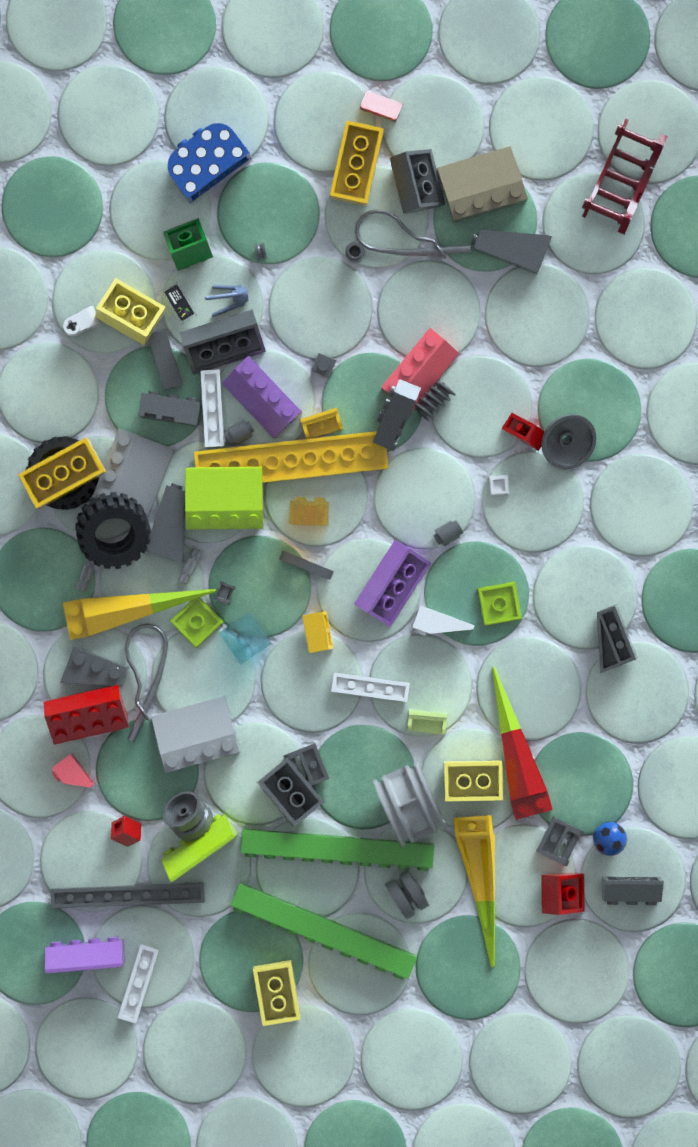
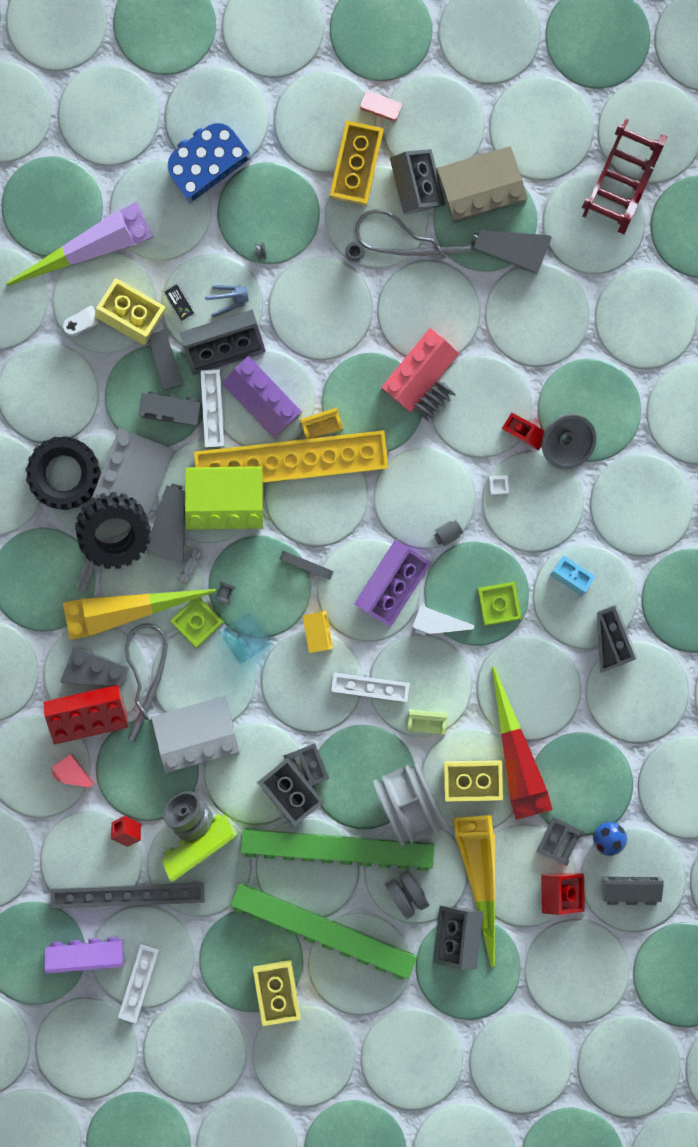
(62, 473): yellow brick -> none
(116, 232): none -> lavender plate
(188, 244): green slope -> none
(239, 432): dark grey brick -> none
(309, 512): clear yellow brick -> none
(323, 365): dark grey plate -> none
(396, 414): dark grey wedge -> none
(458, 937): none -> dark grey slope
(572, 575): none -> medium azure hinge

